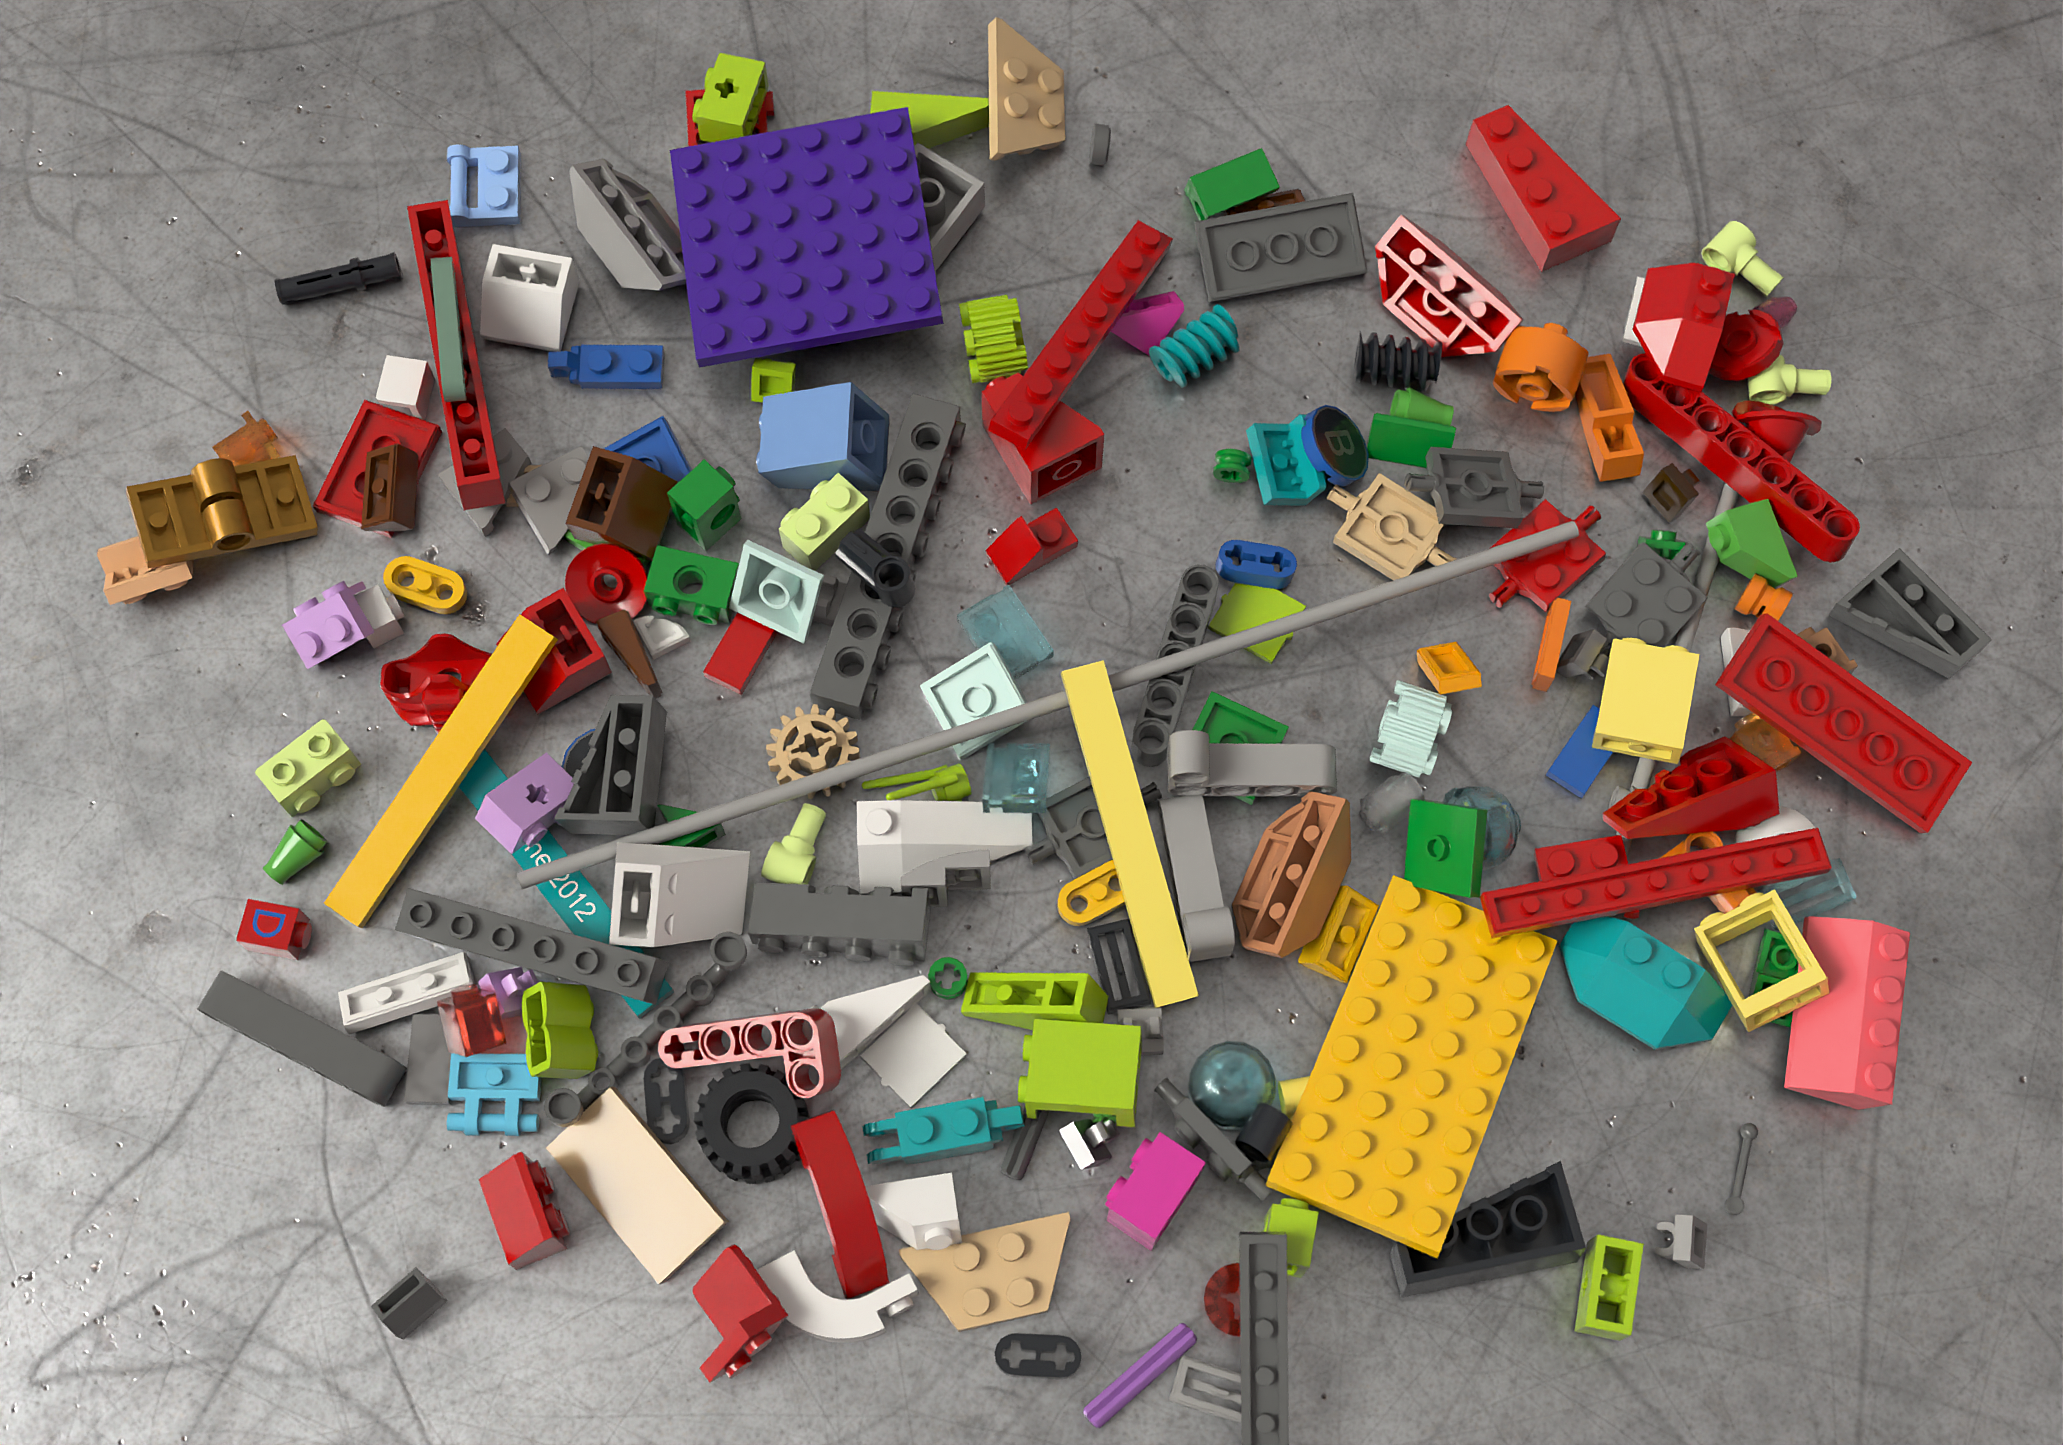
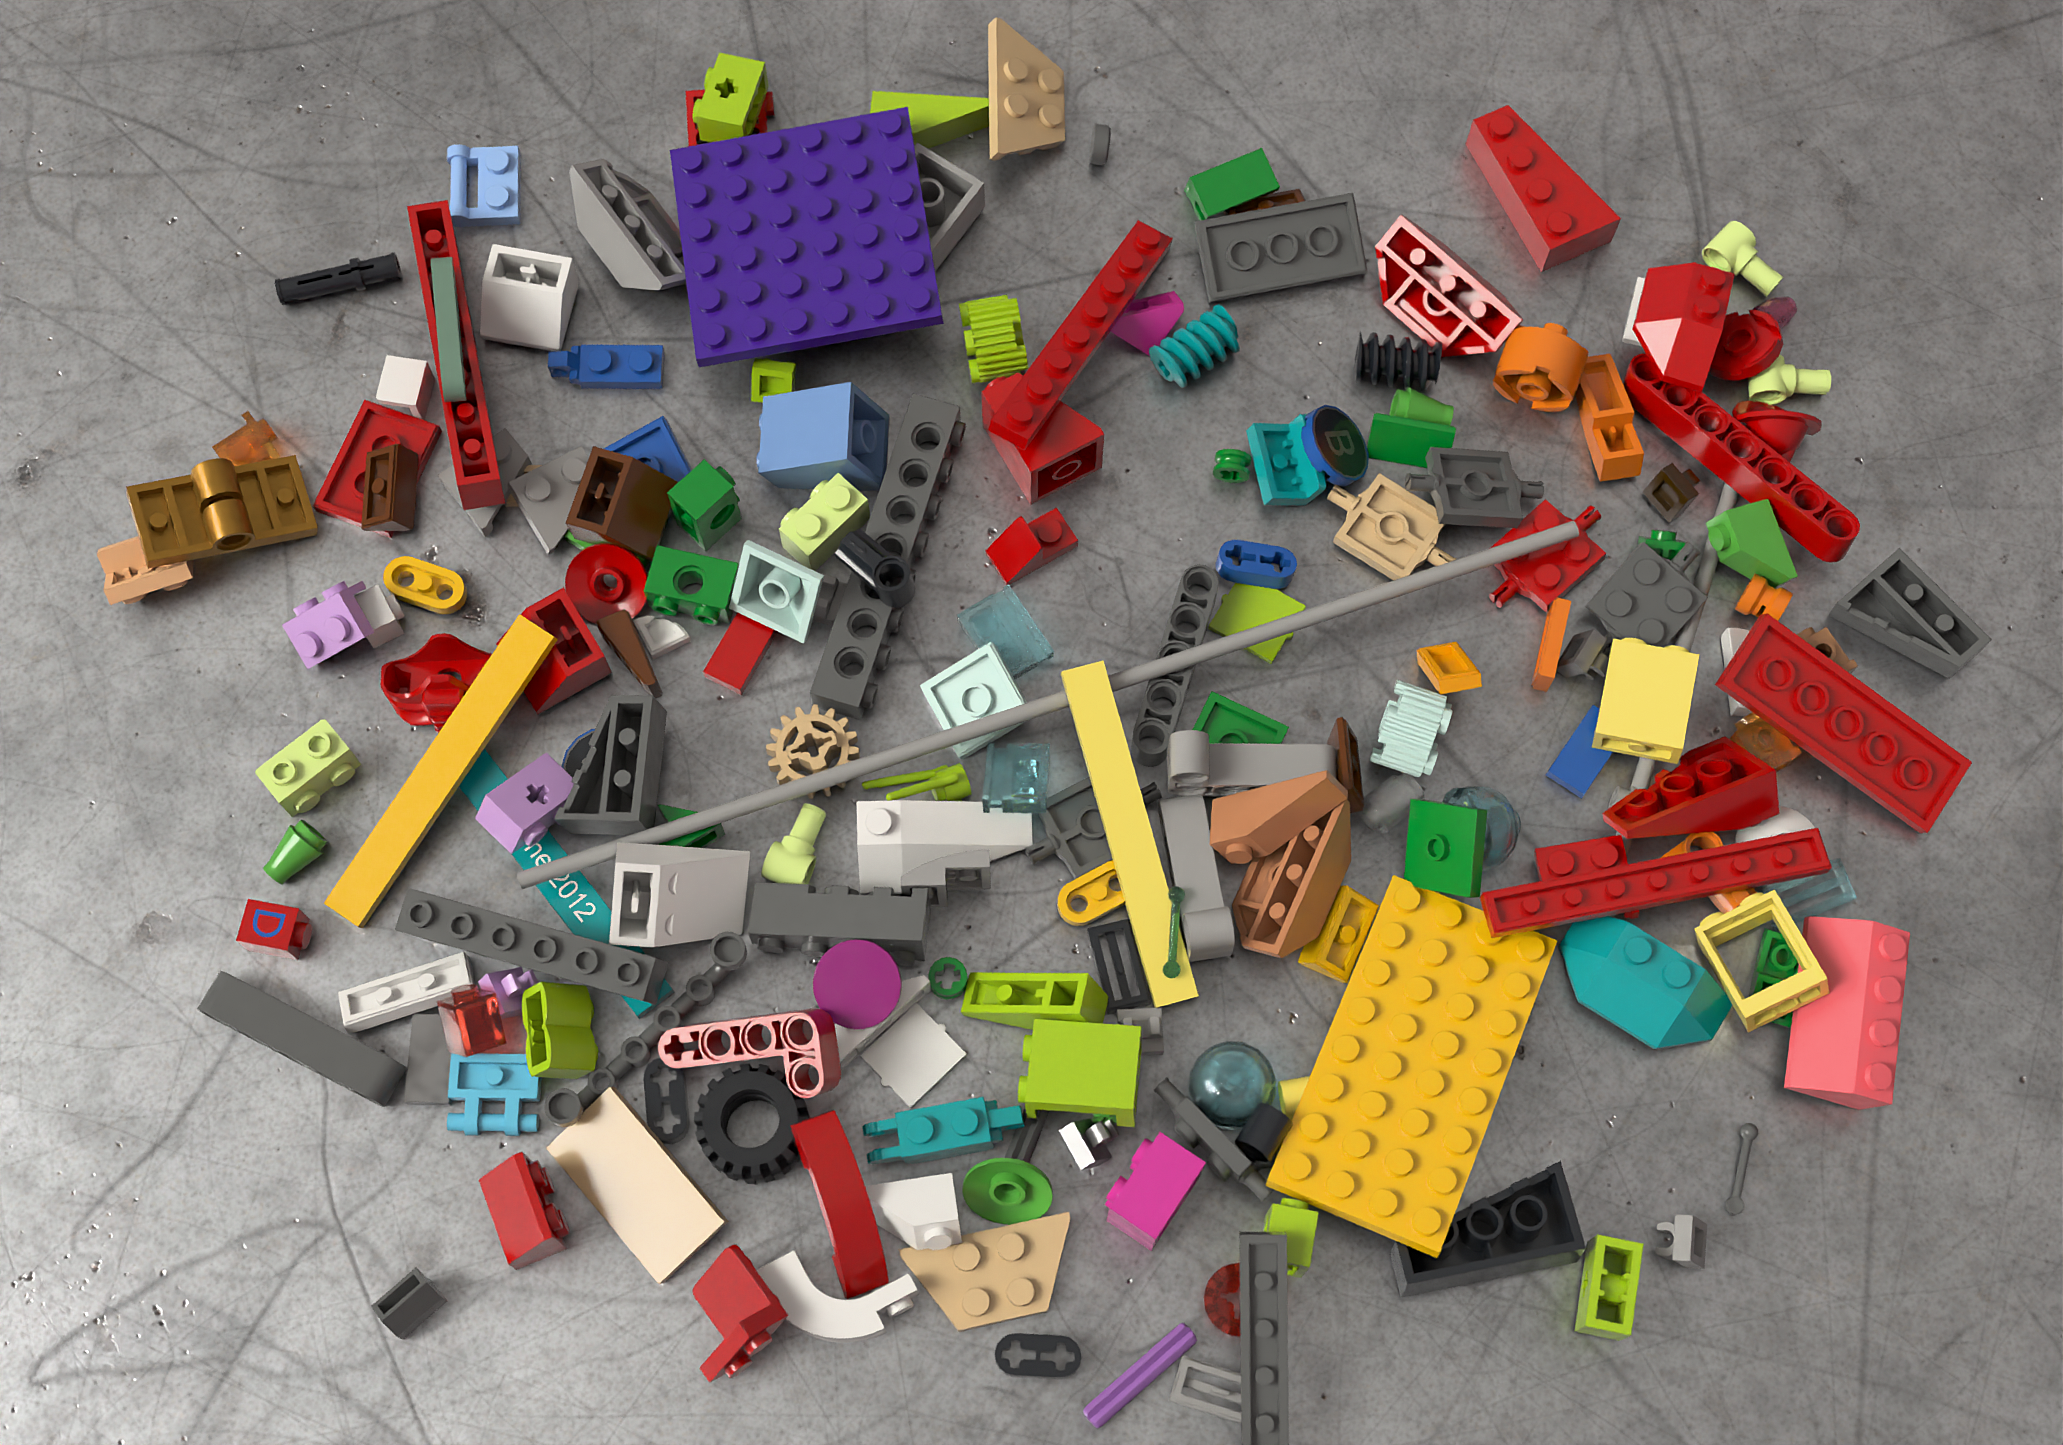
(857, 983): none -> magenta shield
(1007, 1190): none -> bright green dish
(1171, 968): none -> clear green hinge
(1269, 816): none -> nougat slope
(1348, 762): none -> reddish brown slope

